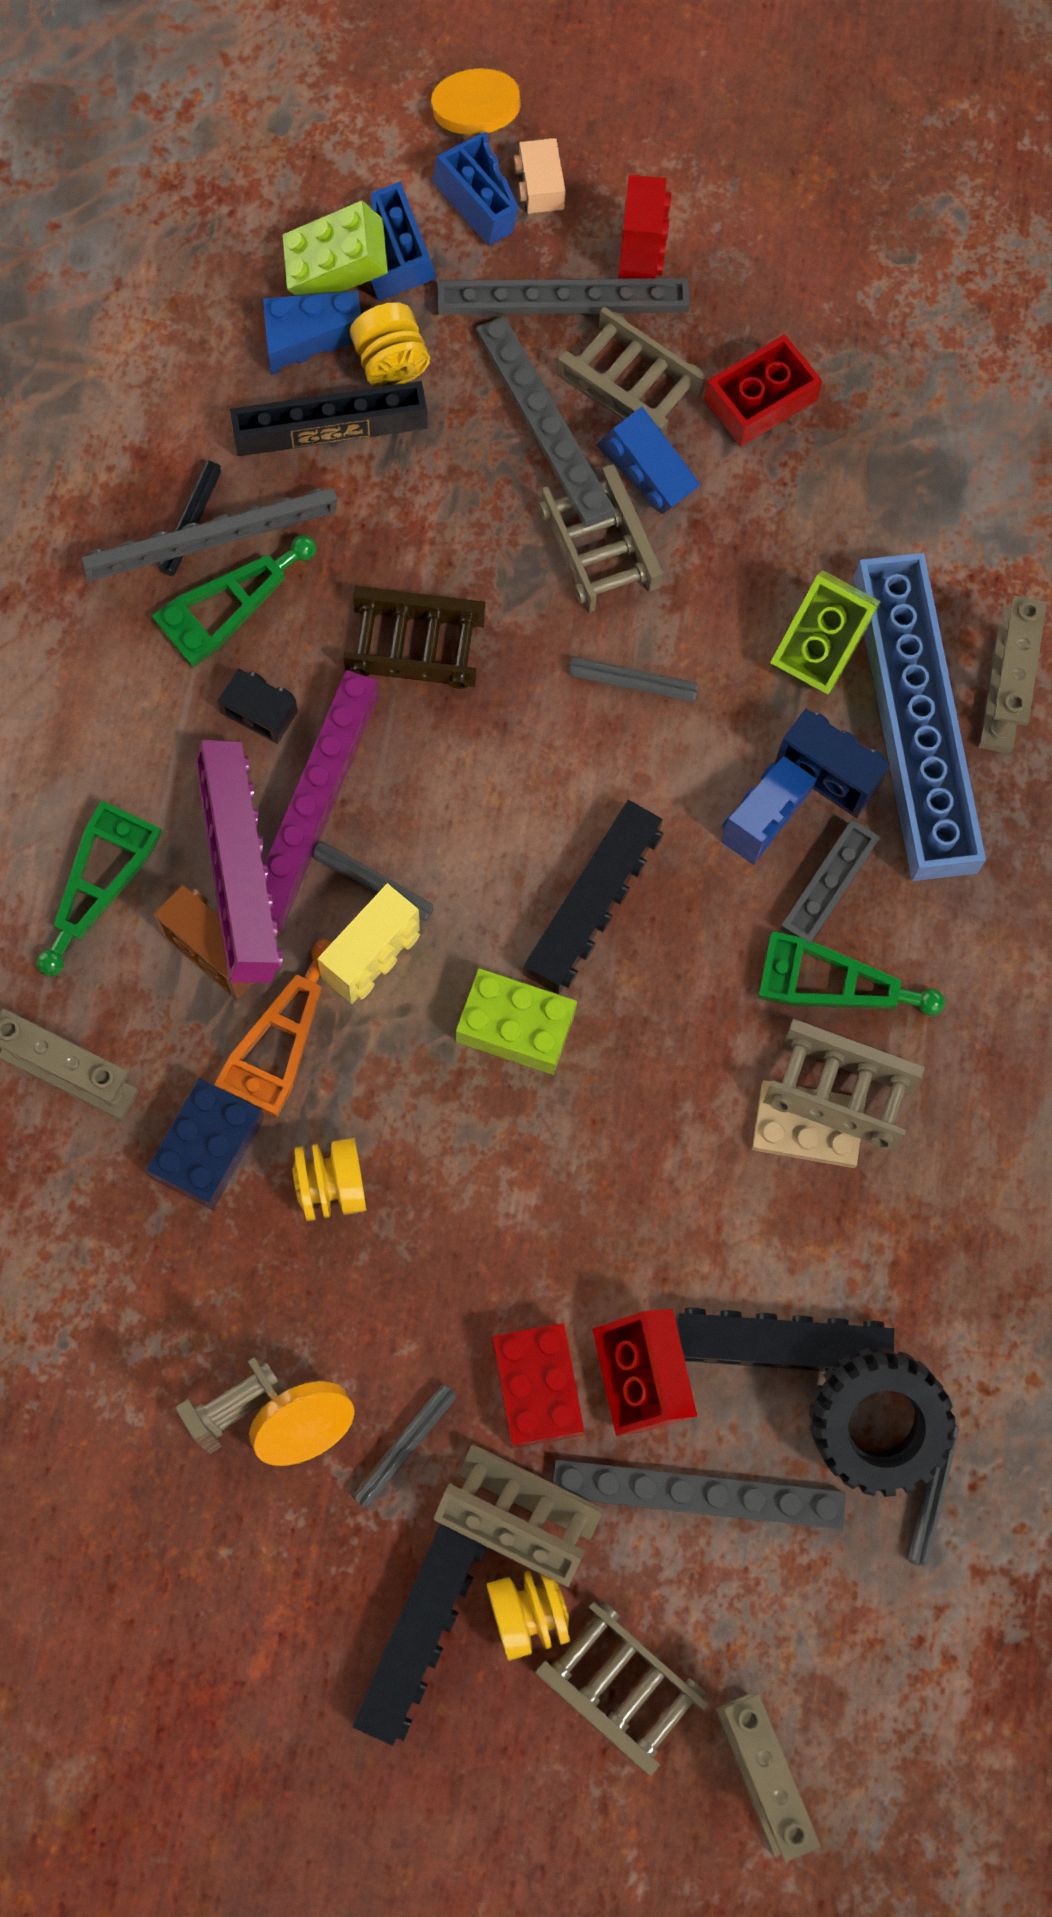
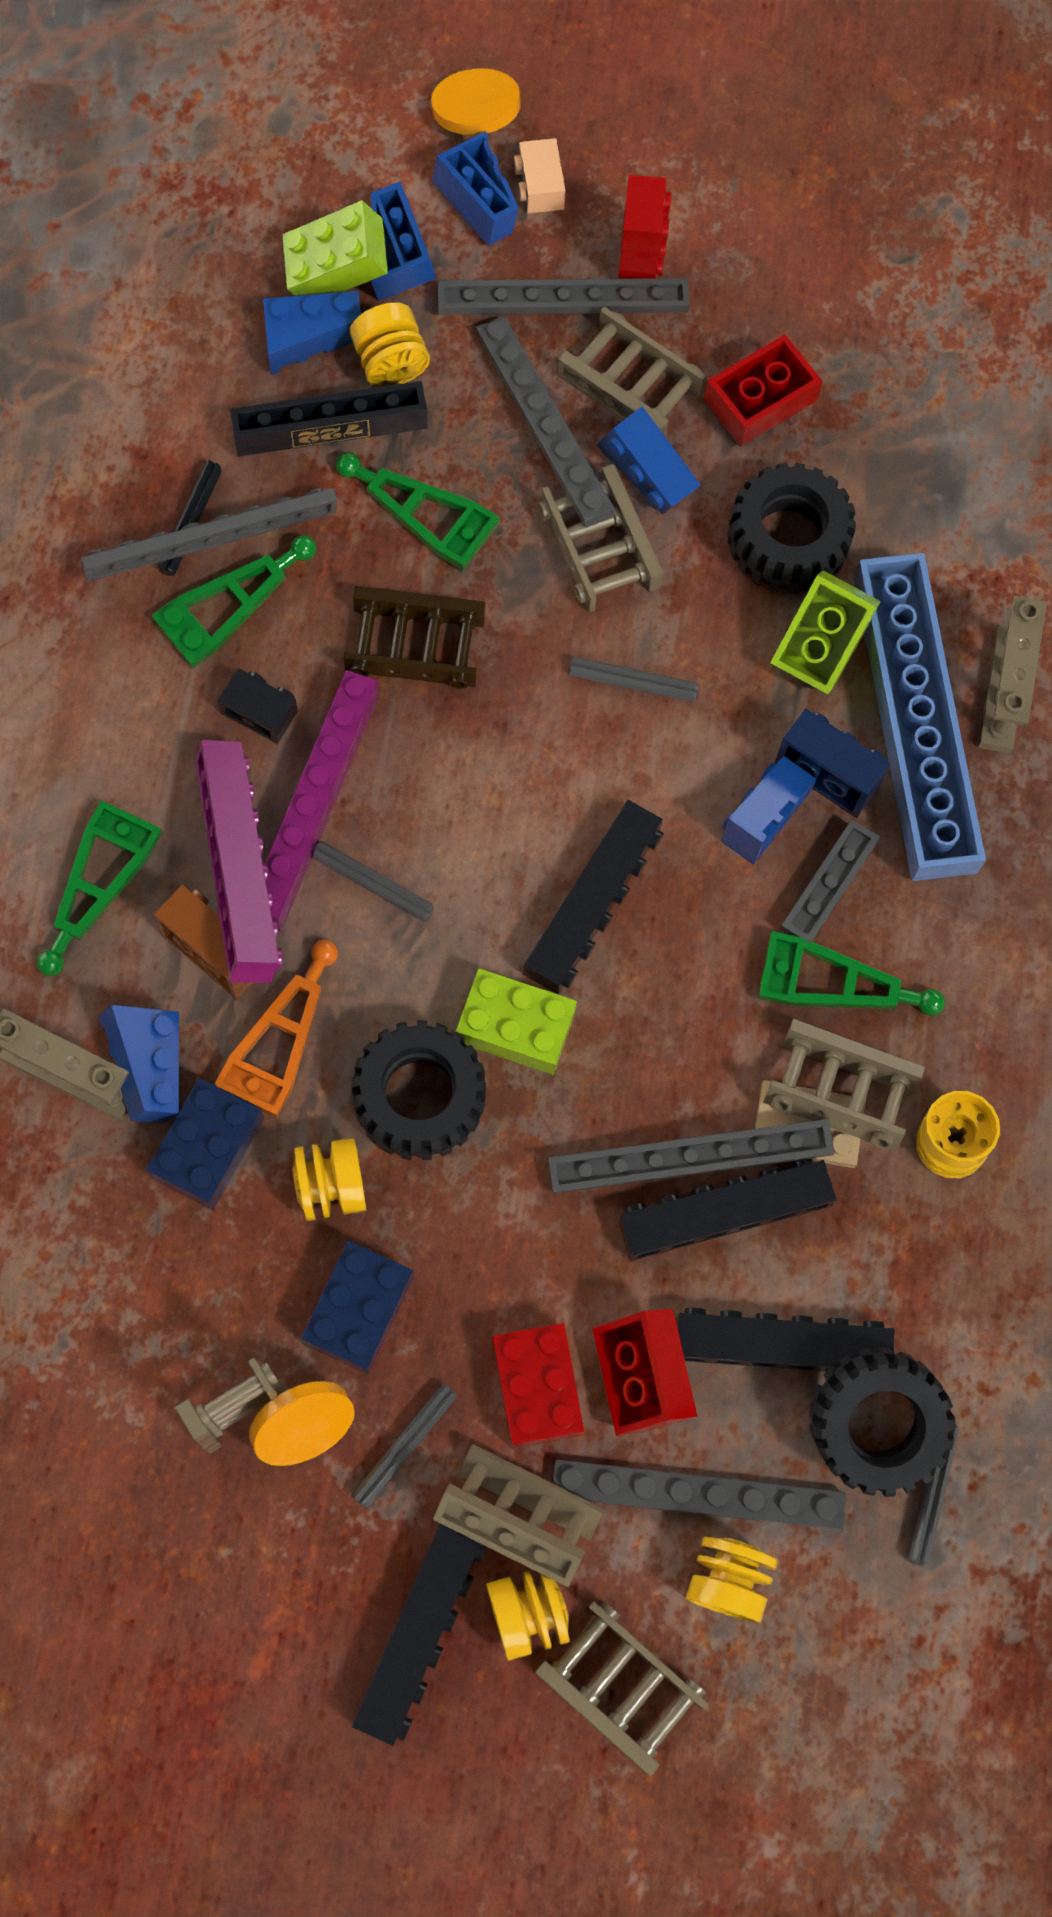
(148, 1048): none -> blue wedge
(357, 1307): none -> dark blue brick
(370, 944): light yellow brick -> none
(409, 1046): none -> black tyre
(462, 540): none -> green plate
(691, 1156): none -> dark grey plate
(727, 1209): none -> black brick
(732, 1579): none -> yellow wheel
(767, 1777): dark tan fence -> none
(796, 491): none -> black tyre
(959, 1116): none -> yellow wheel

